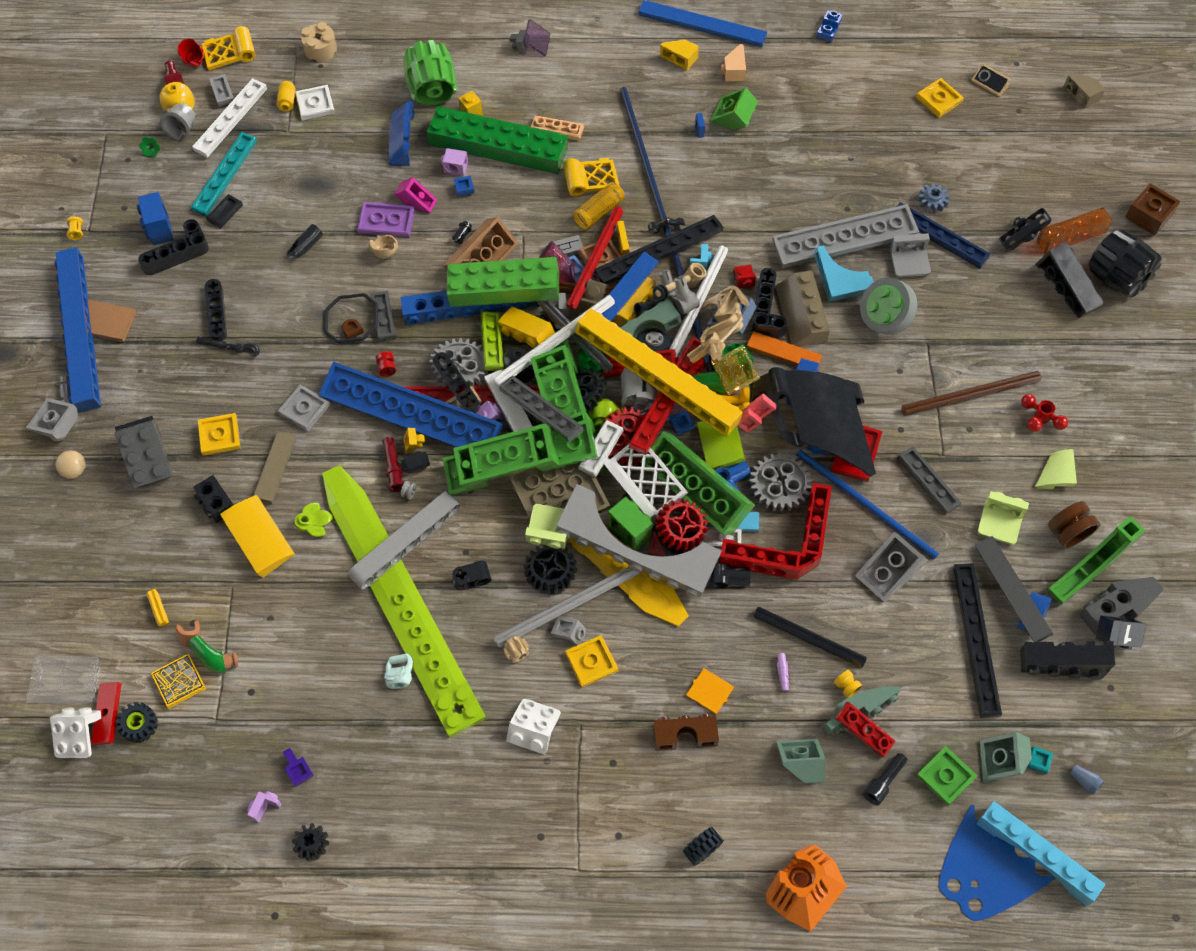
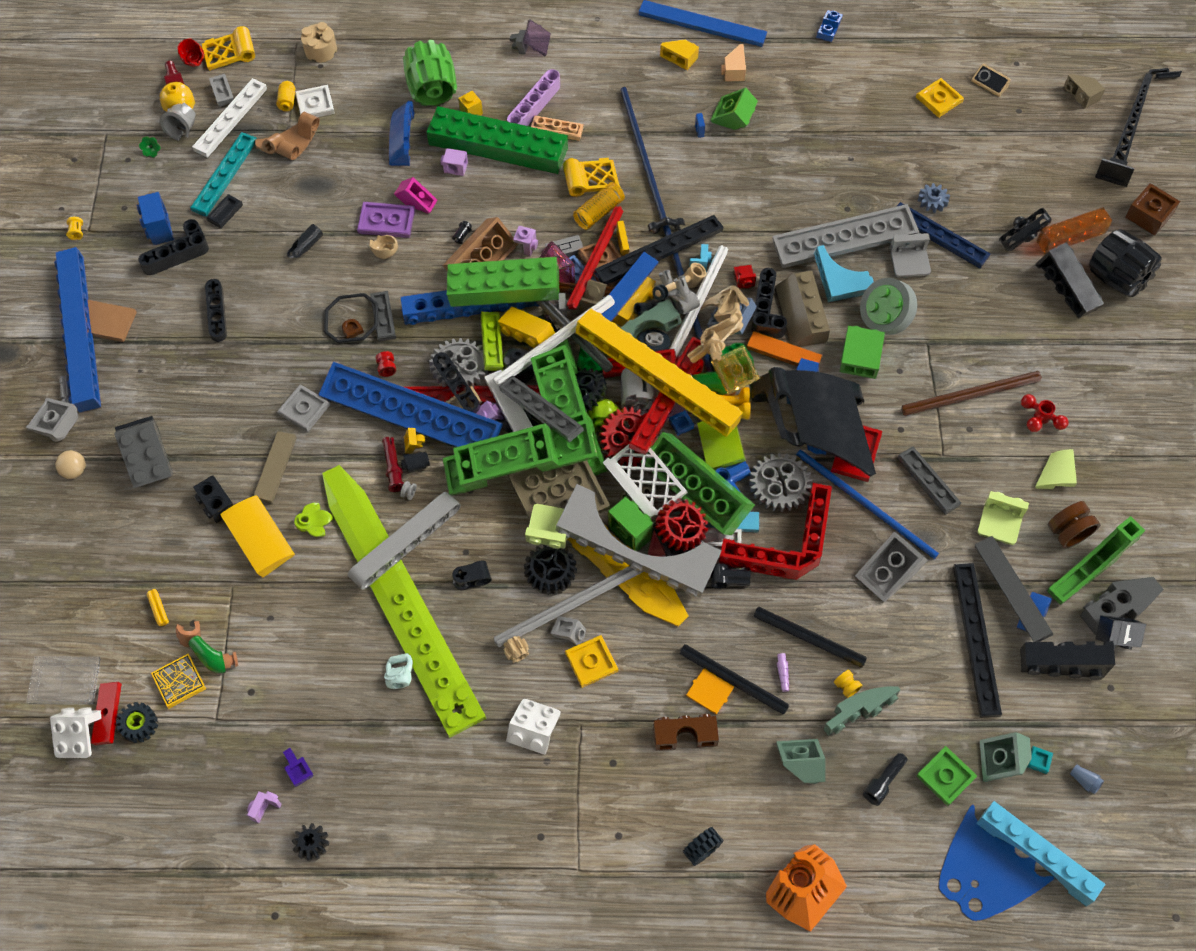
(219, 434): yellow plate -> none
(222, 344): black piece -> none
(292, 141): none -> medium nougat panel
(464, 185): blue plate -> none
(526, 237): none -> lavender bracket
(536, 98): none -> lavender beam
(604, 444): white tile -> none
(734, 679): none -> black axle
(755, 411): coral slope -> none
(856, 723): red tile -> none
(862, 352): none -> bright green brick
(1116, 169): none -> black piece

